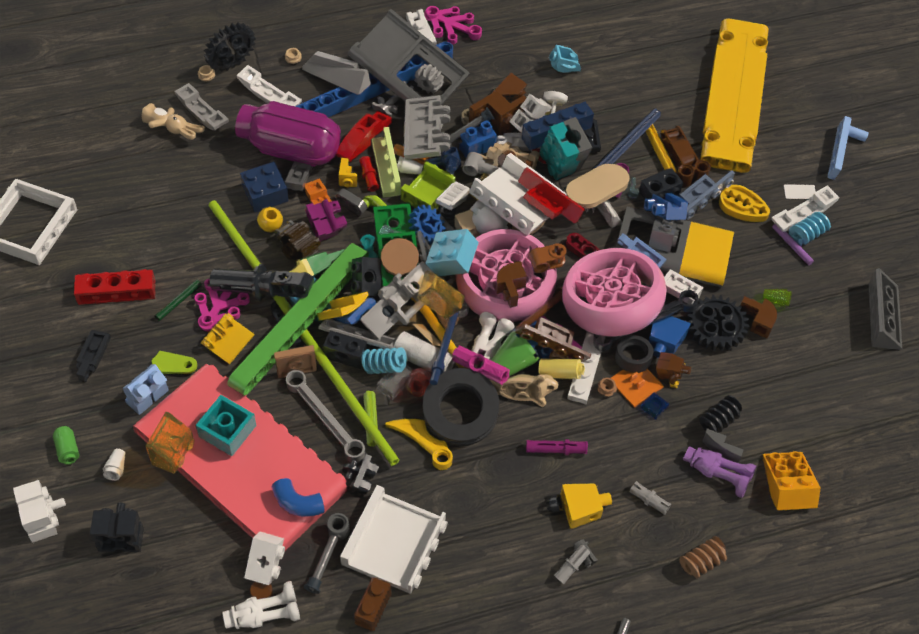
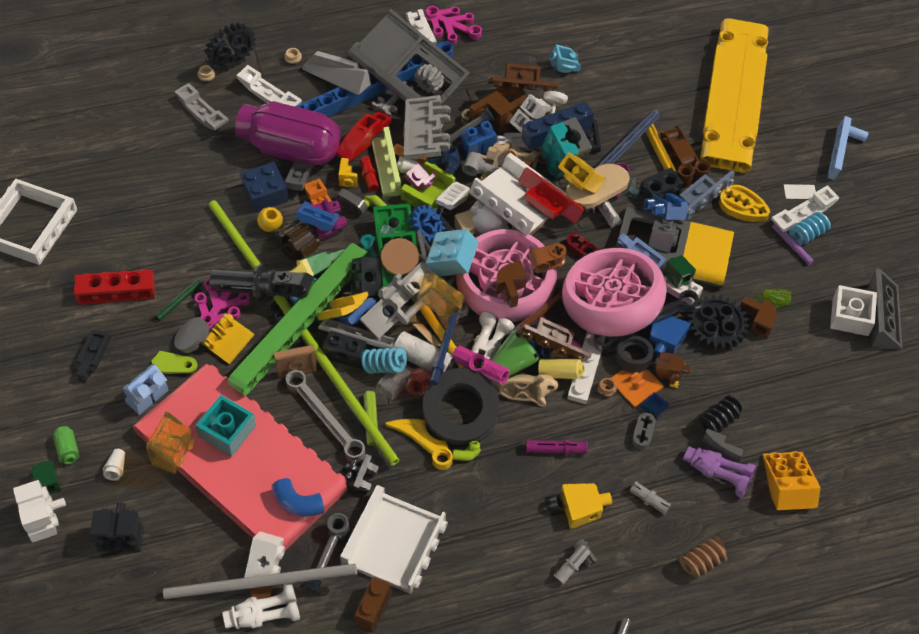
(47, 476): none -> dark green brick
(173, 122): tan animal -> none
(191, 335): none -> dark grey tile
(260, 581): none -> light grey piece
(311, 215): none -> blue plate
(419, 178): none -> bracket
(469, 453): none -> lime arm
(524, 76): none -> reddish brown bracket
(581, 173): none -> yellow brick
(640, 430): none -> dark grey beam
(679, 271): none -> dark green brick
(853, 310): none -> white brick

